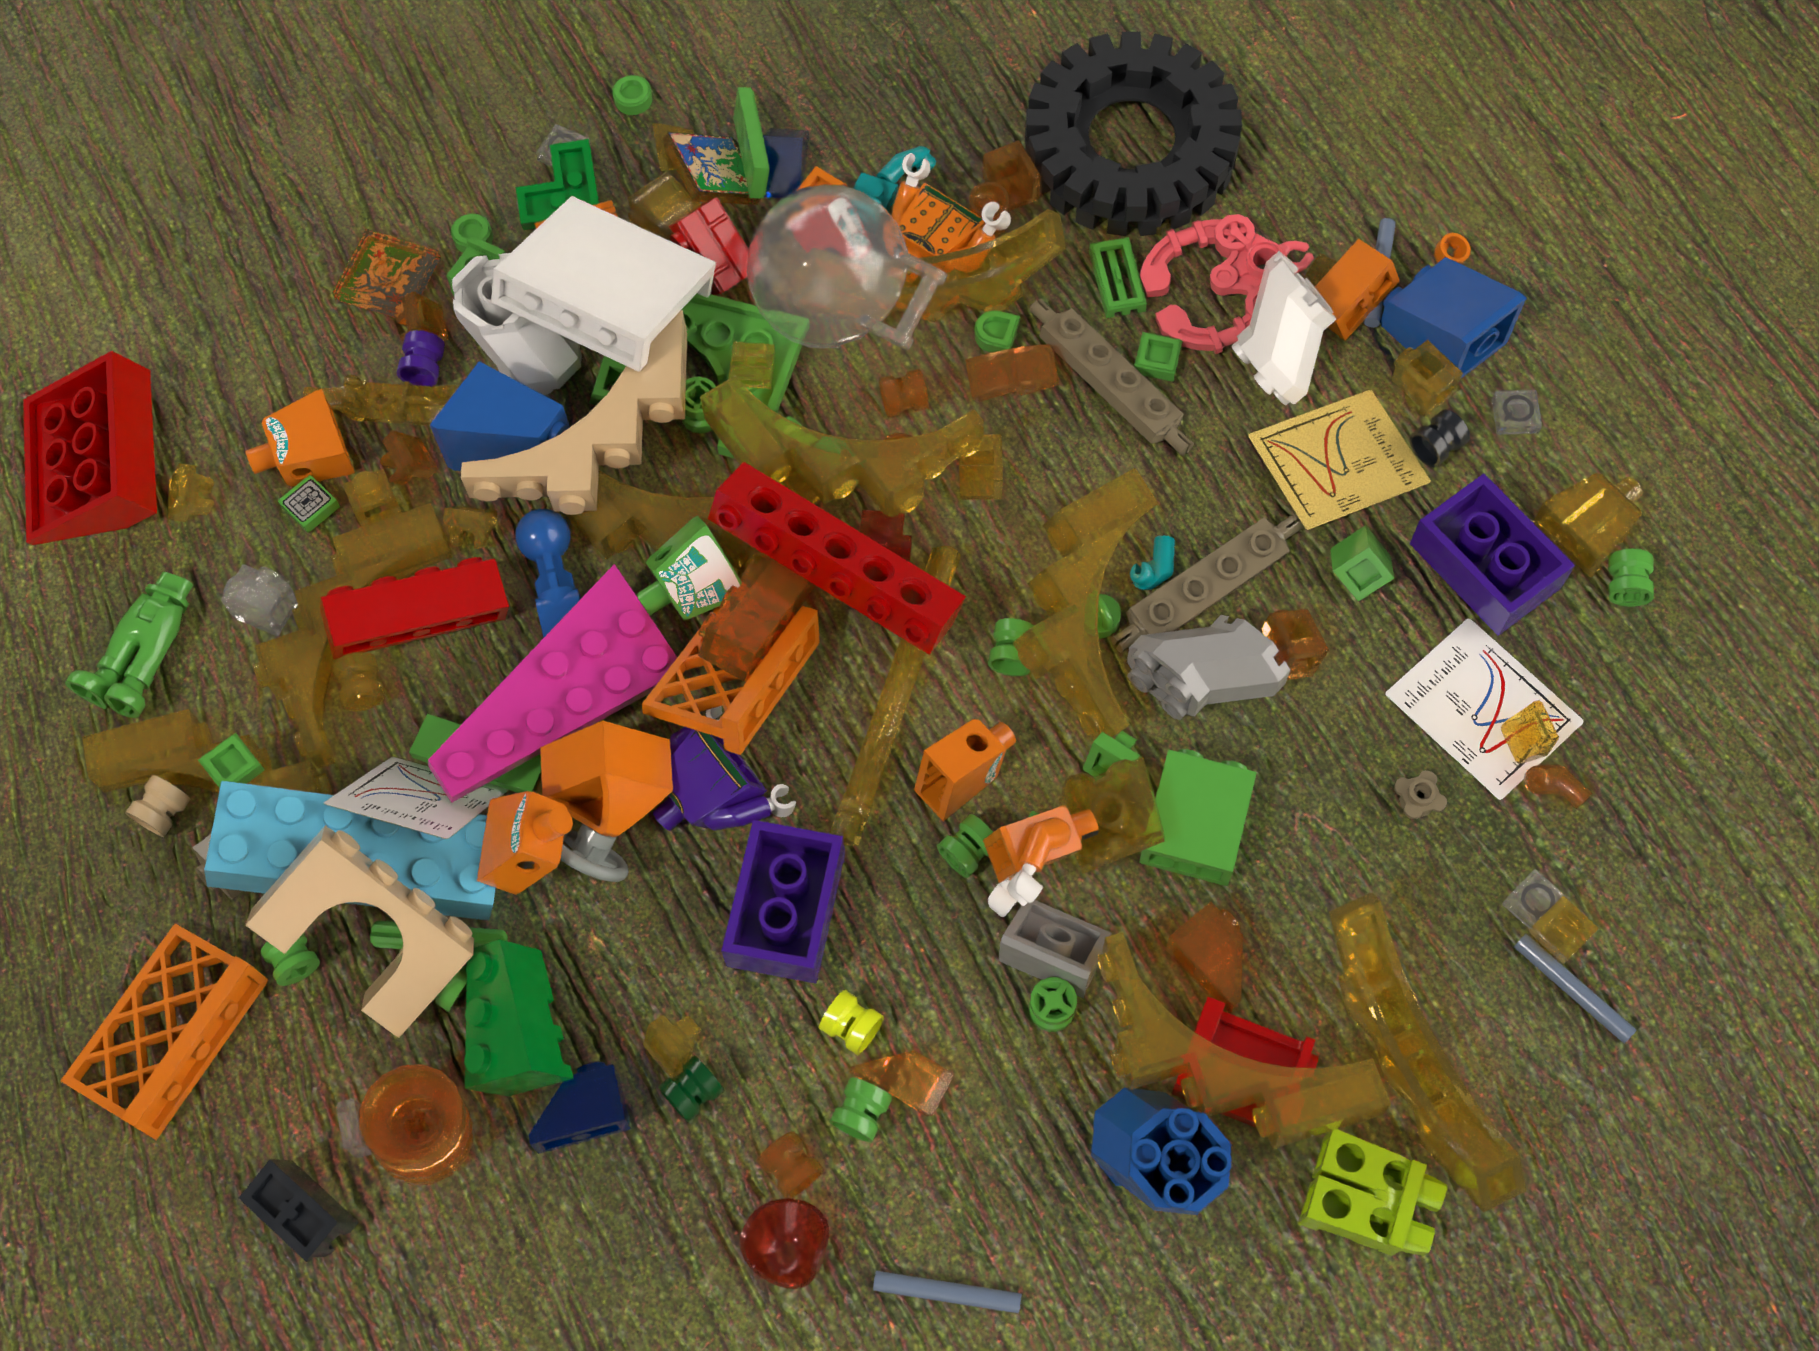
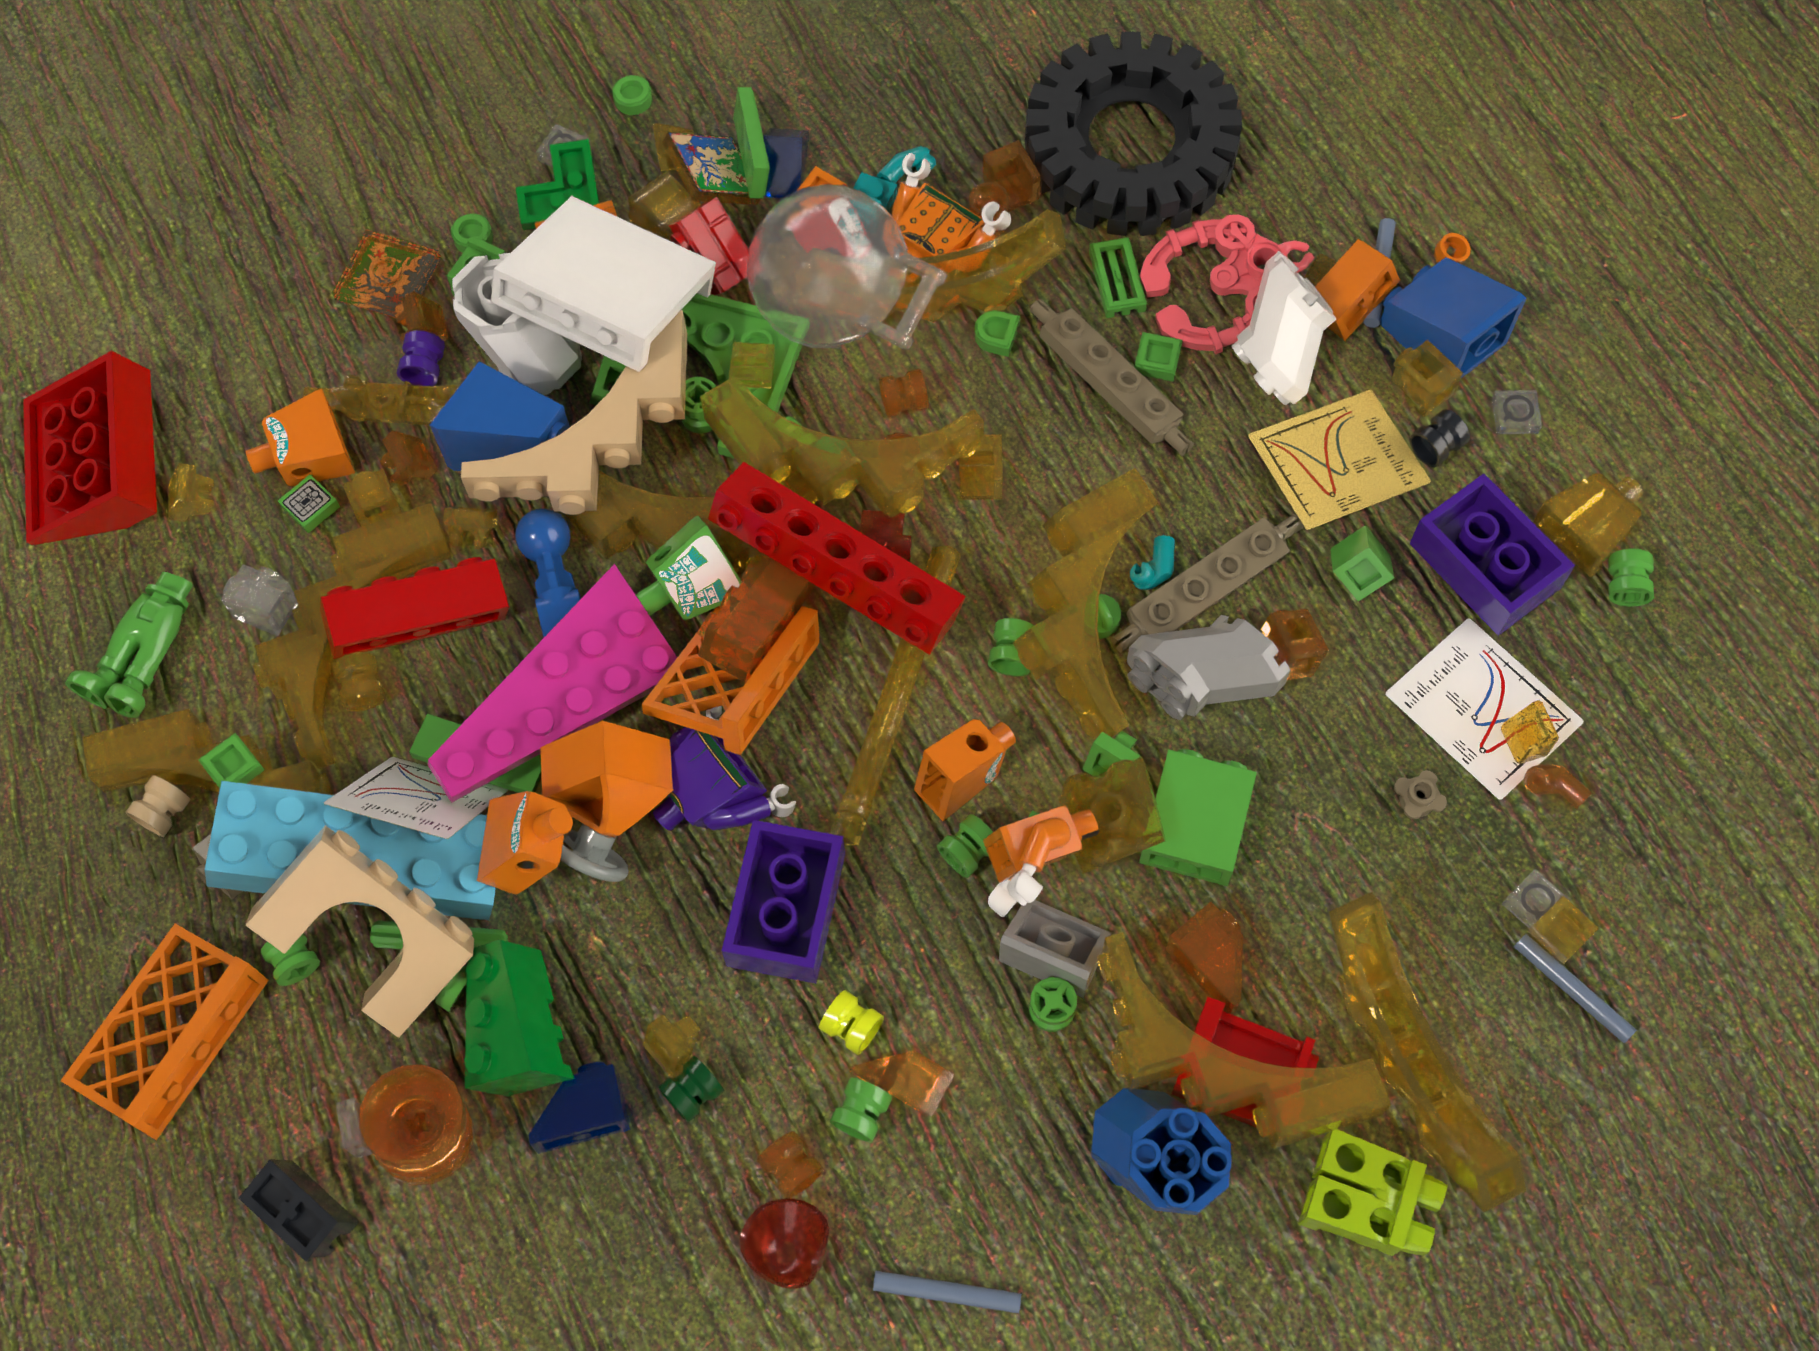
(1011, 370): clear orange slope -> none

